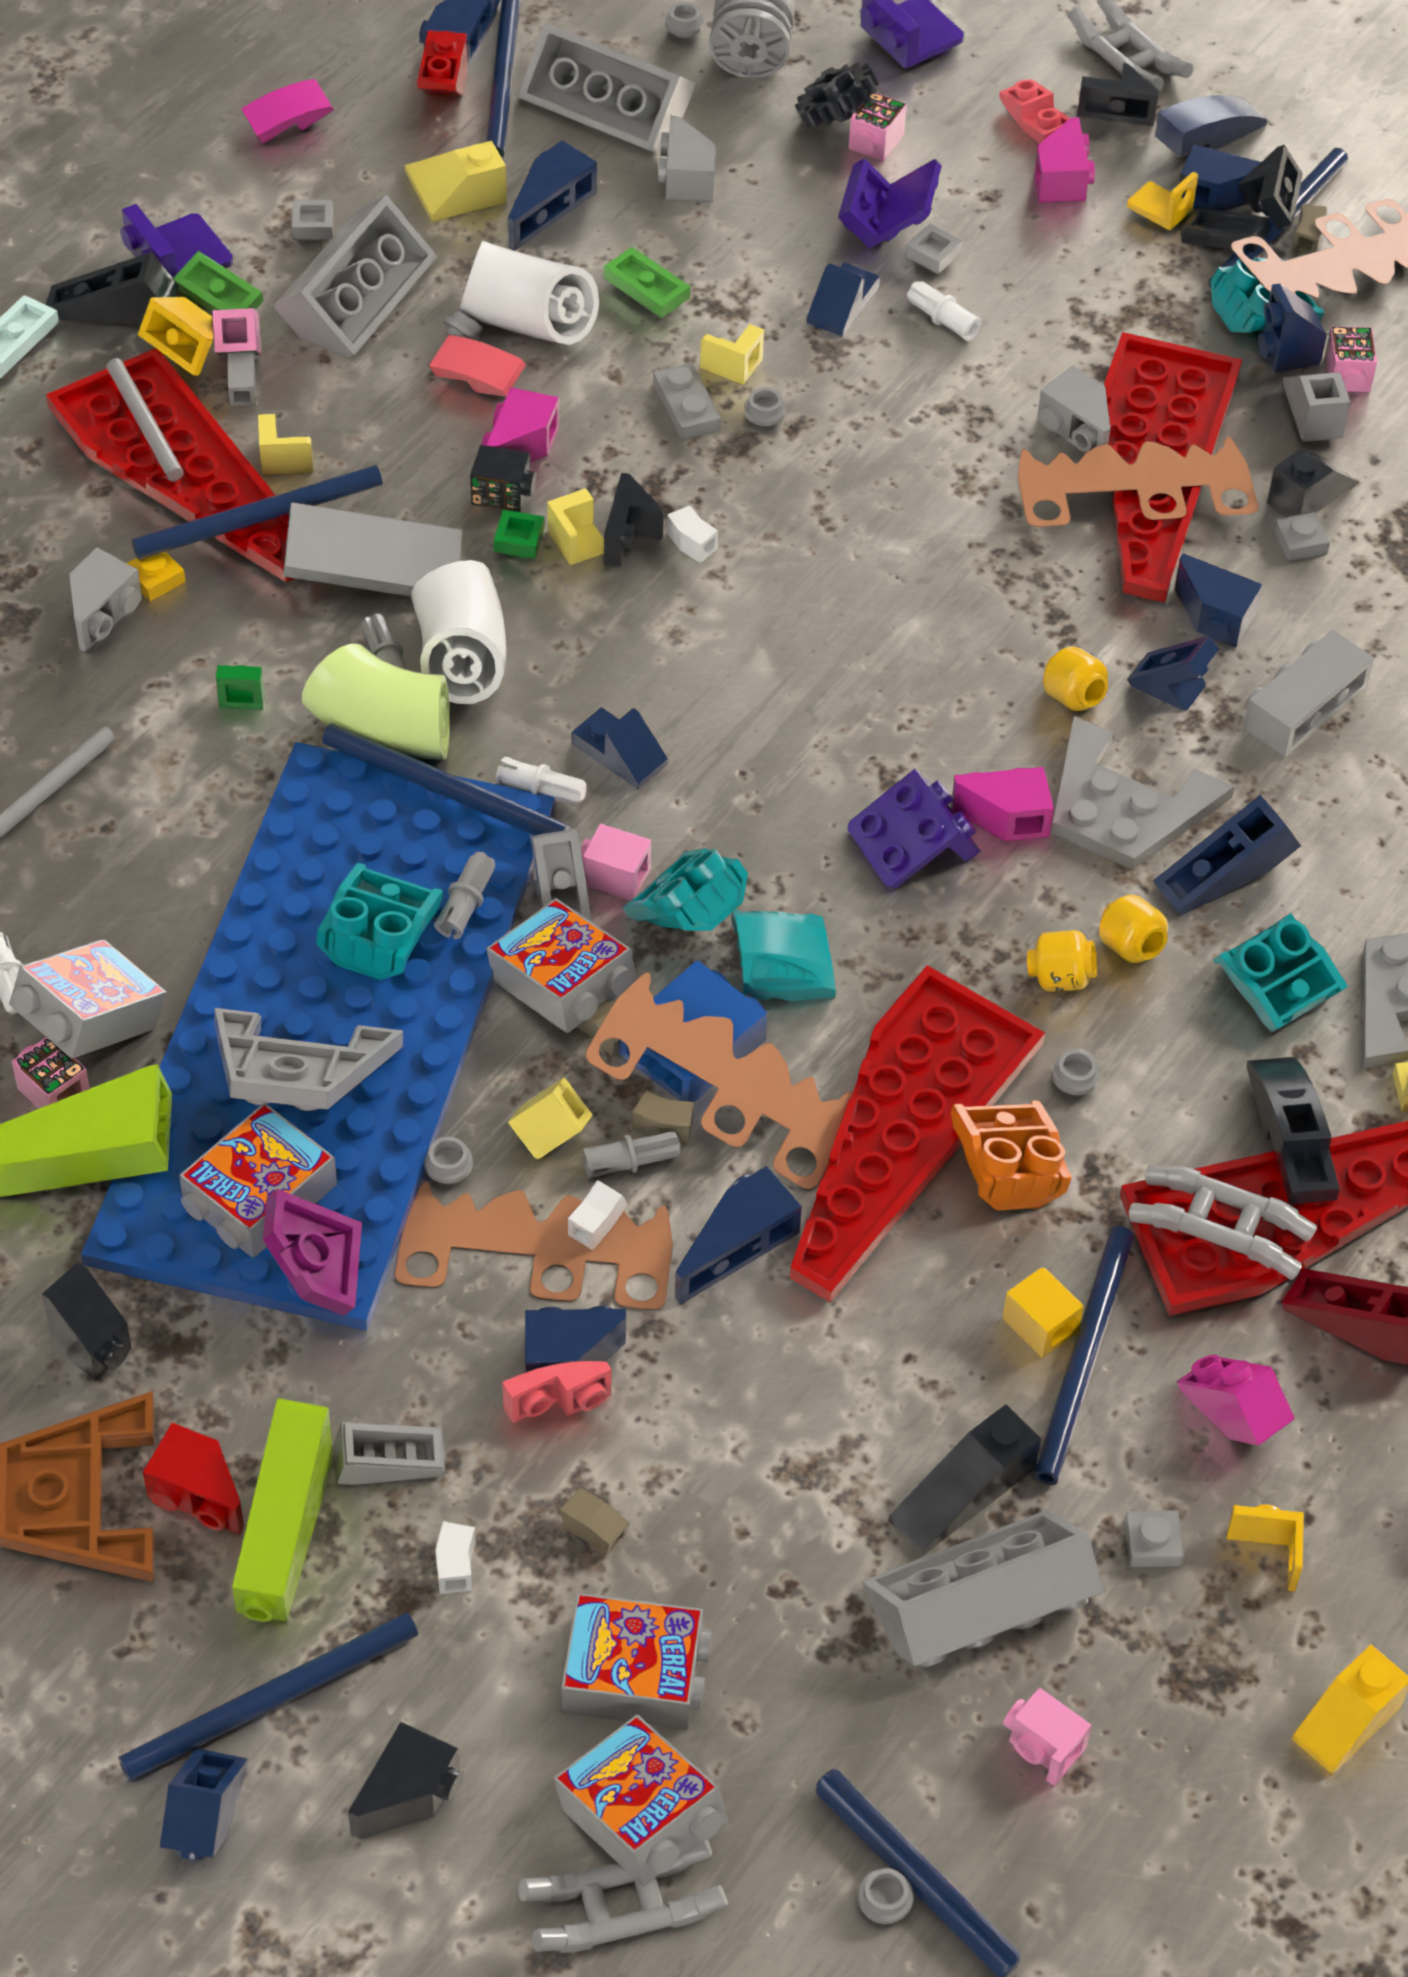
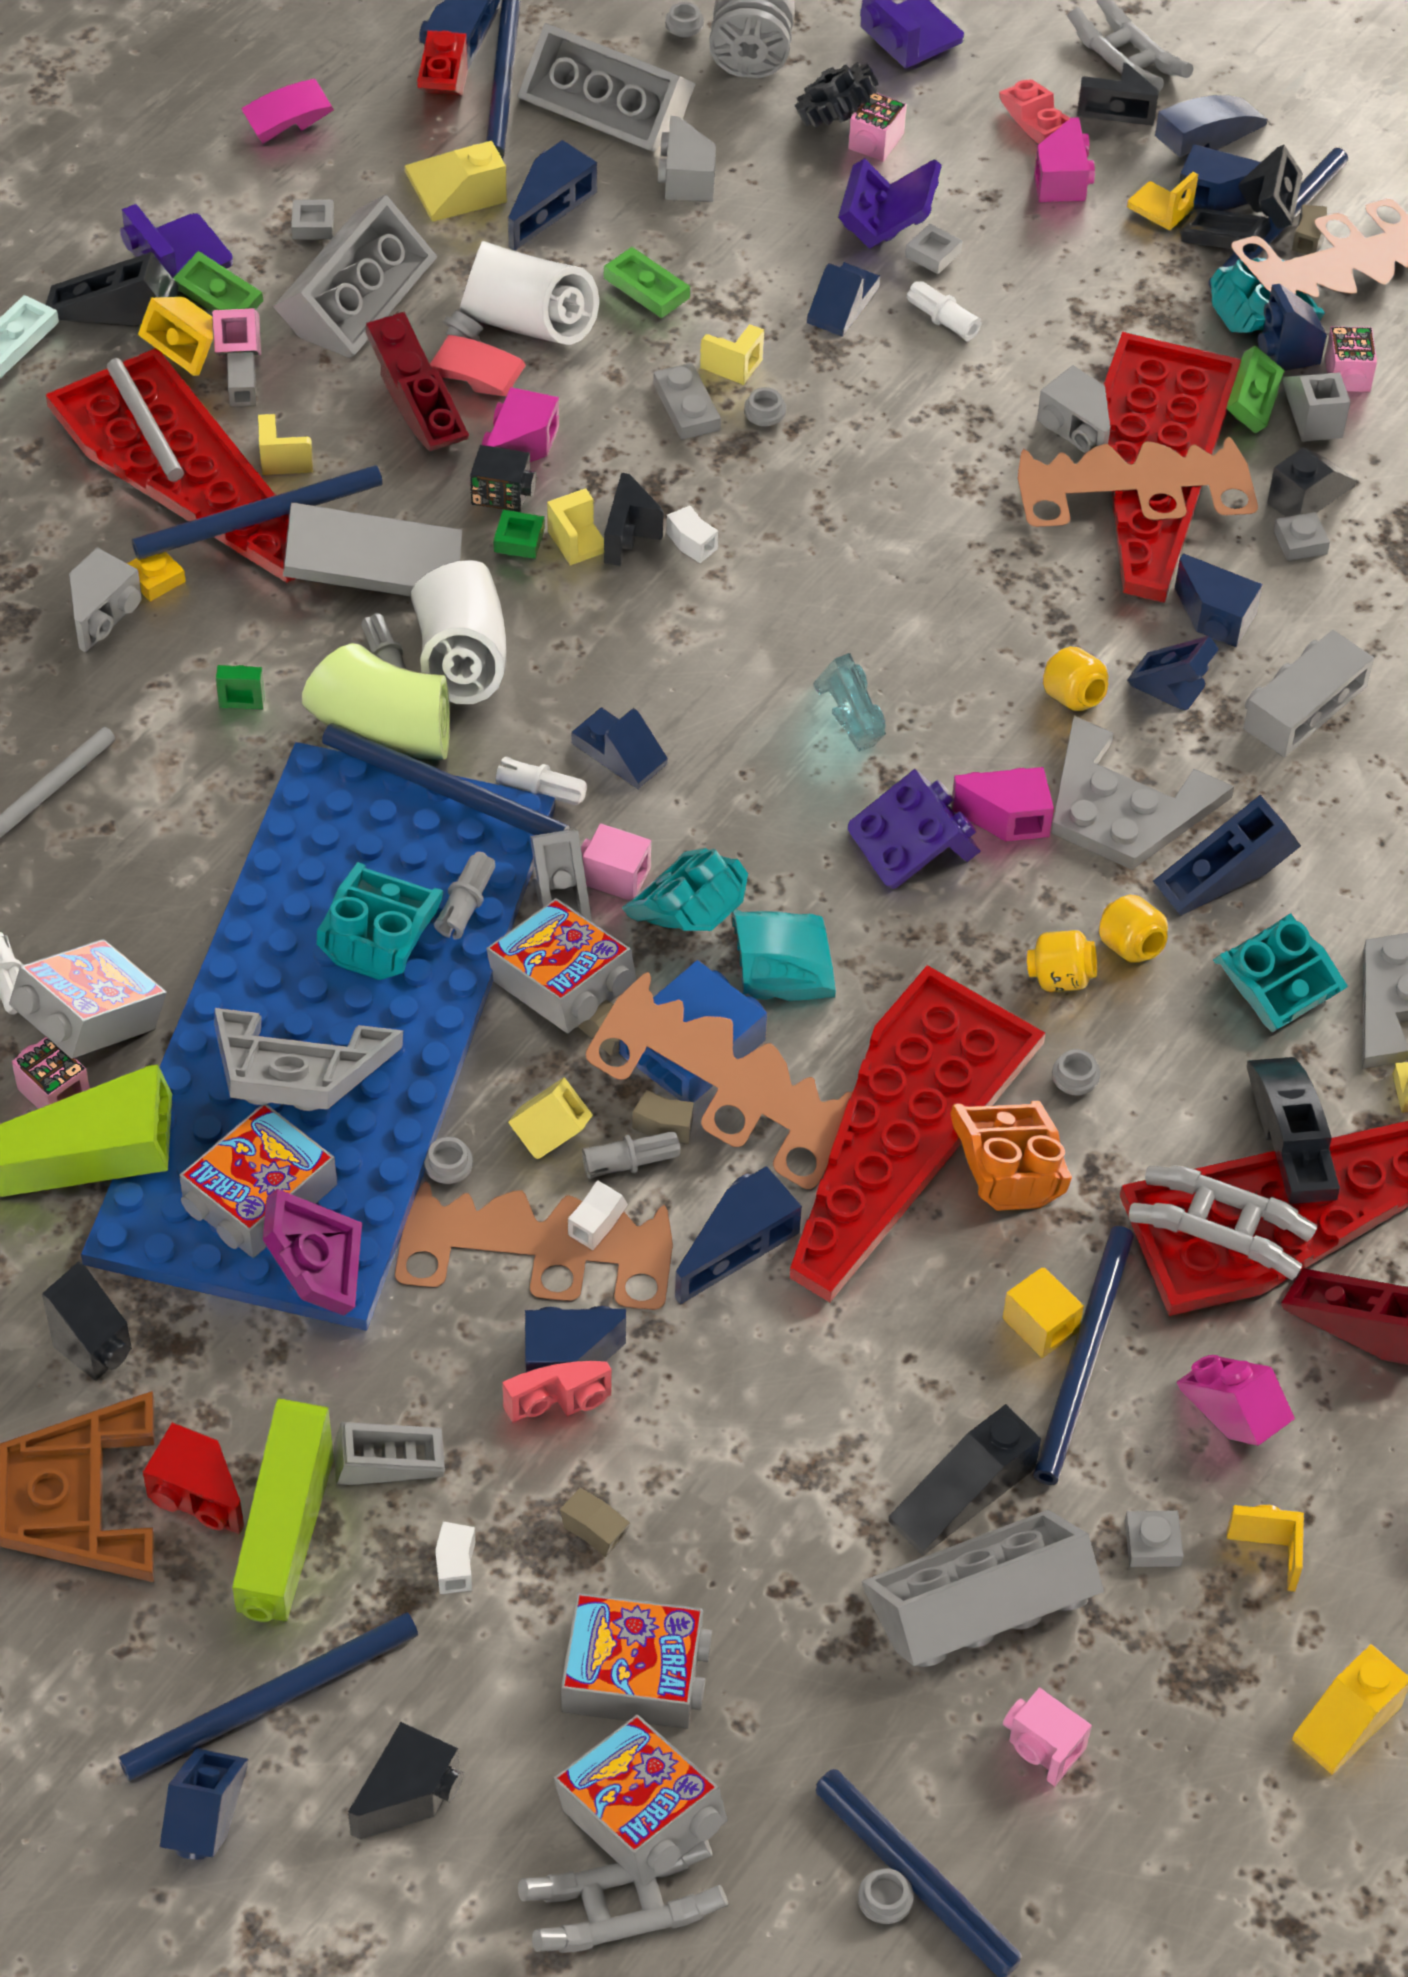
(414, 384): none -> dark red slope
(855, 709): none -> clear light blue wing
(1255, 389): none -> bright green plate

